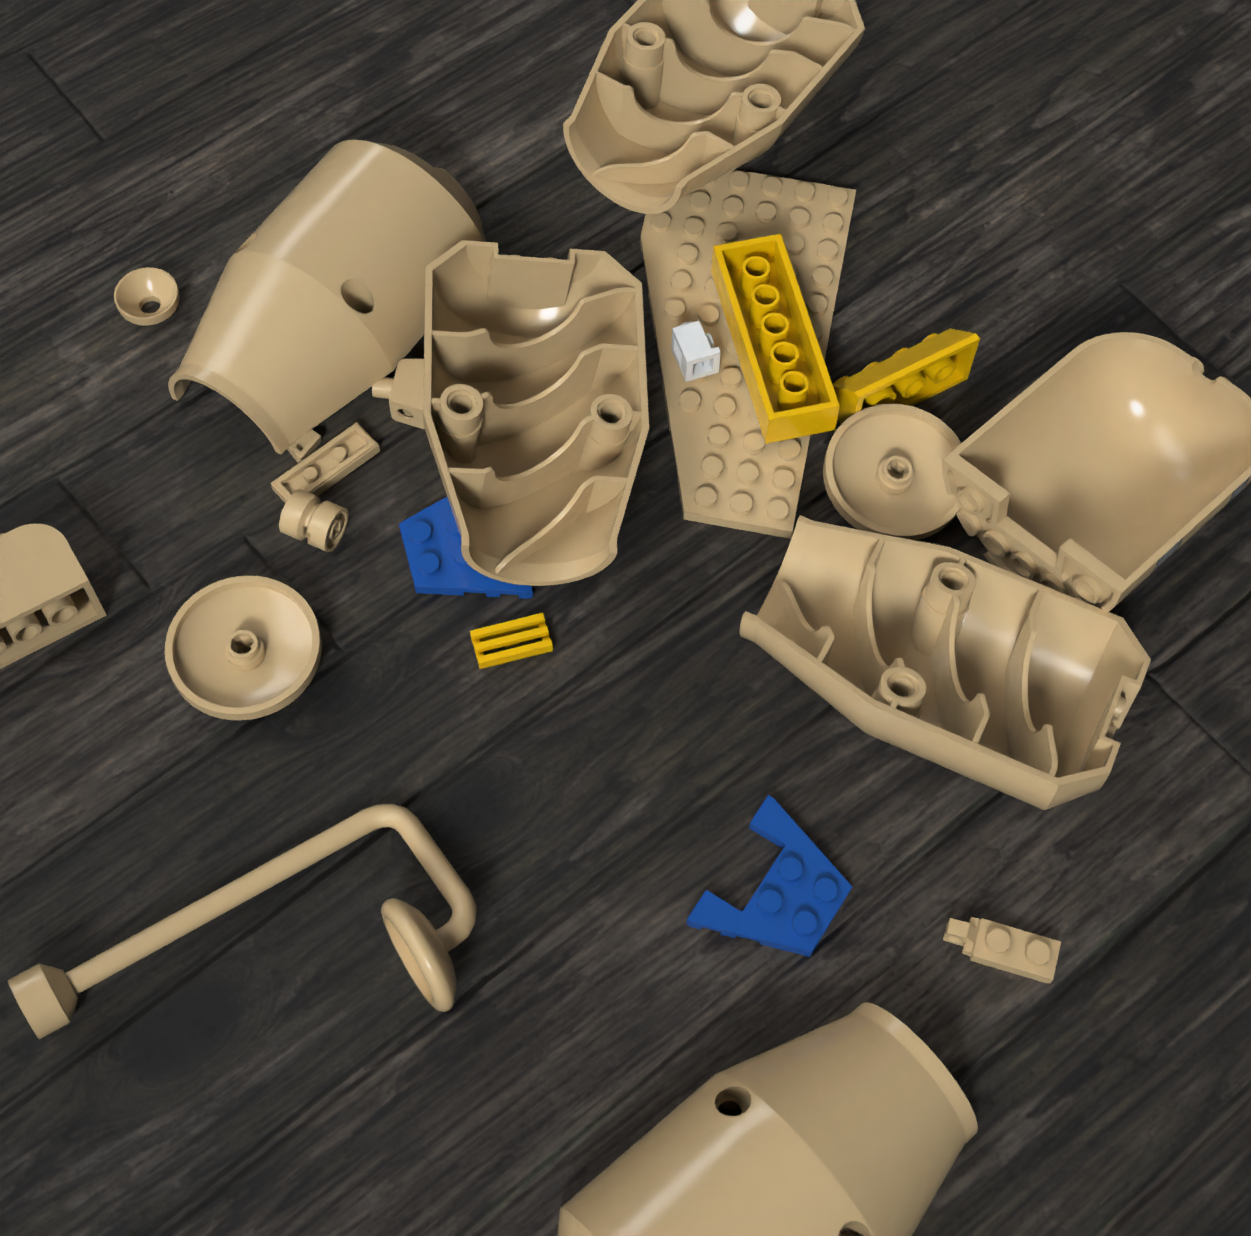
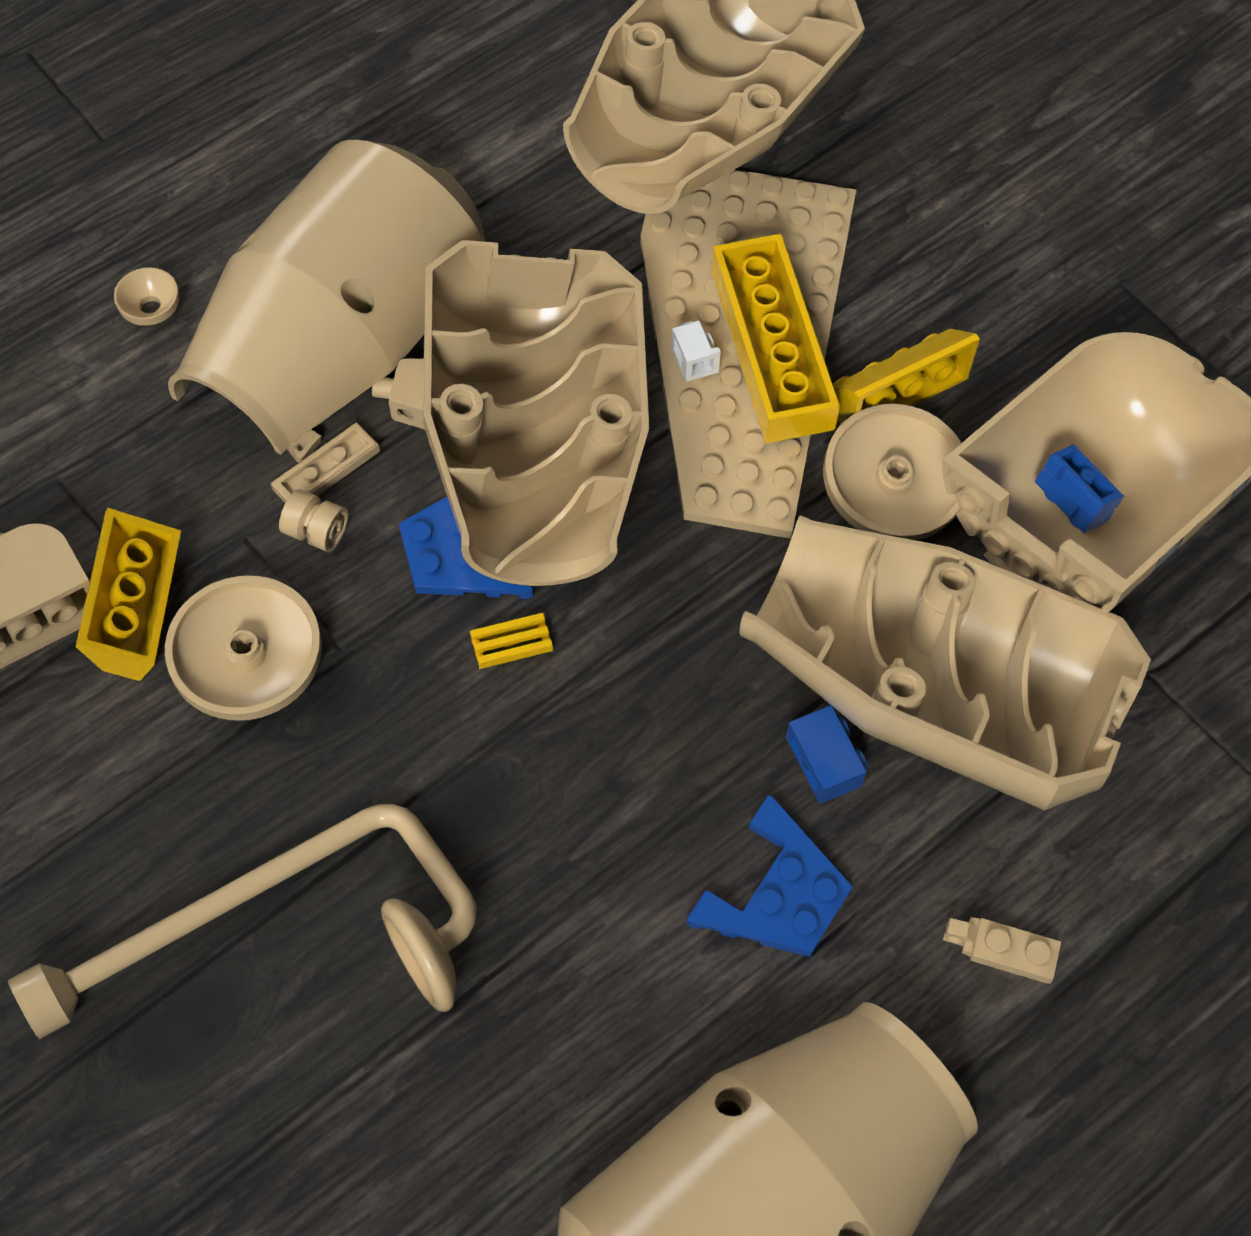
(128, 594): none -> yellow slope
(826, 754): none -> blue brick
(1079, 489): none -> blue brick

